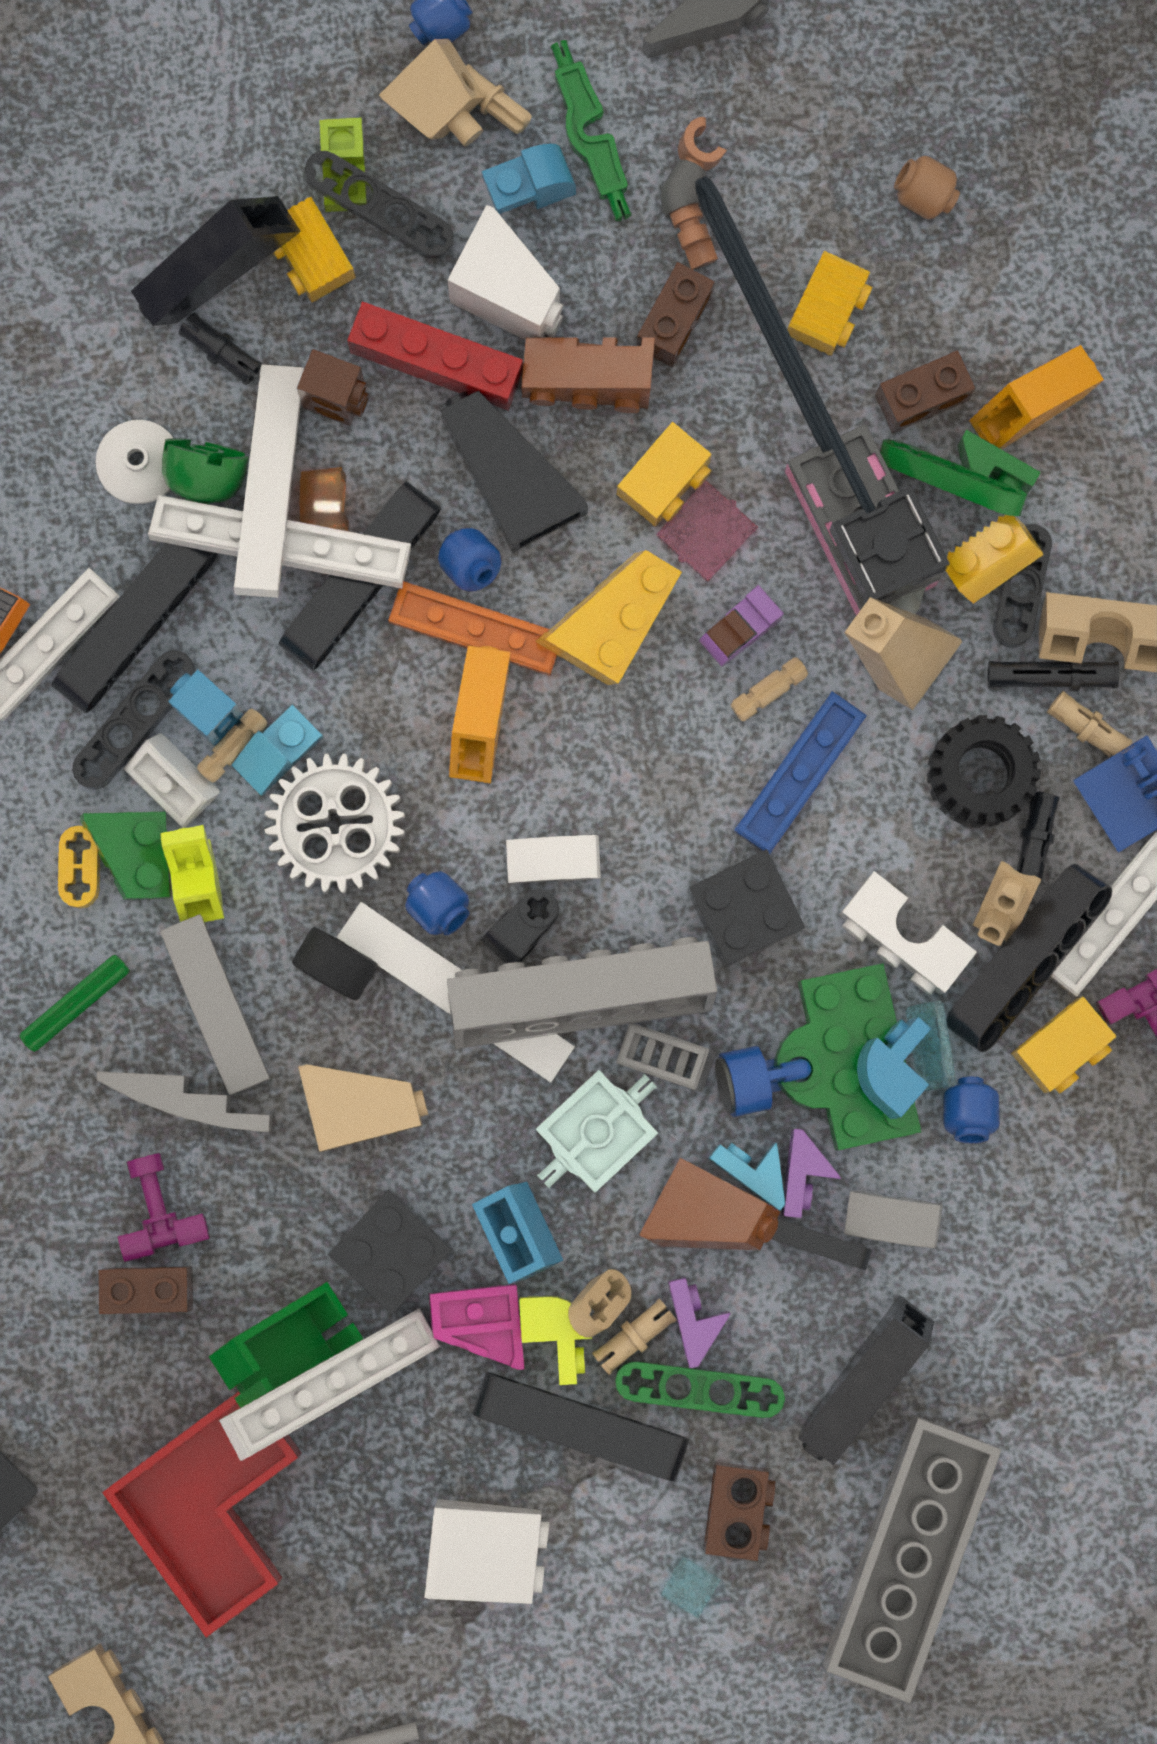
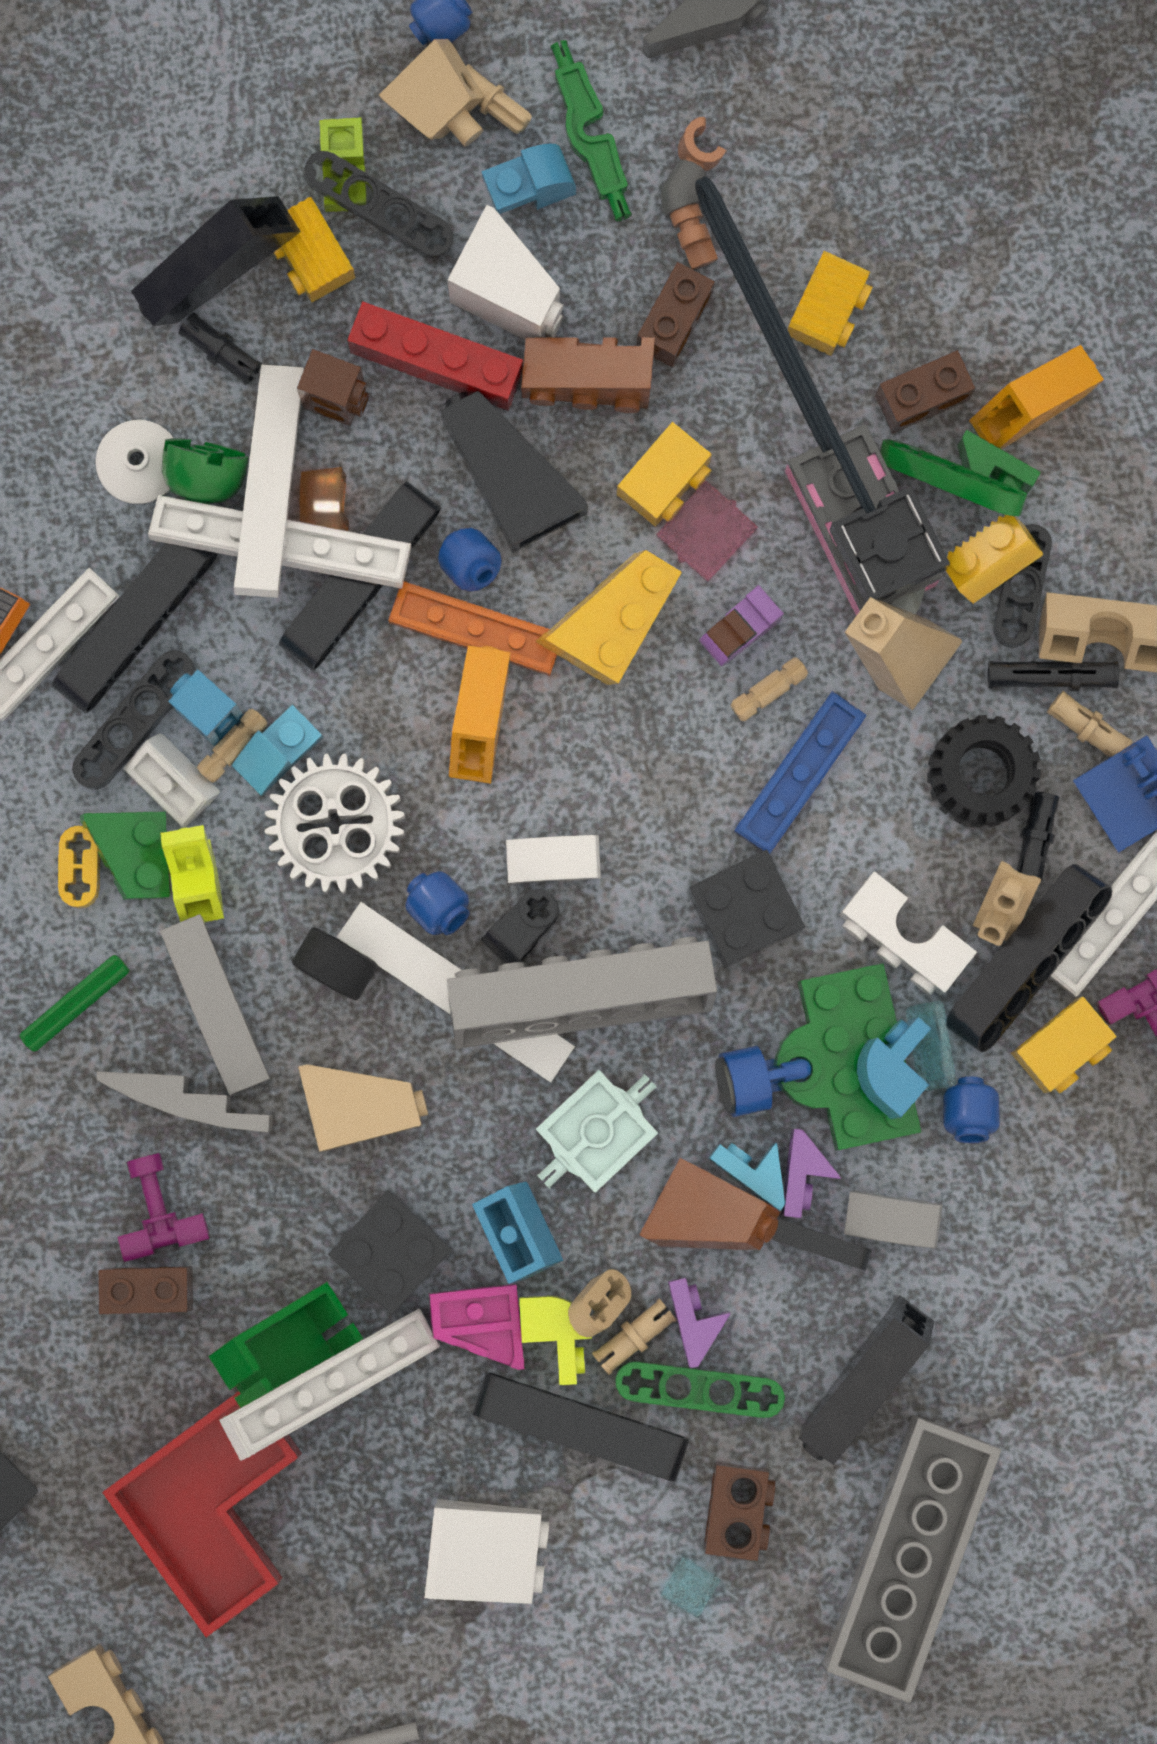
(701, 1068): light grey slope -> none
(926, 187): medium nougat head -> none

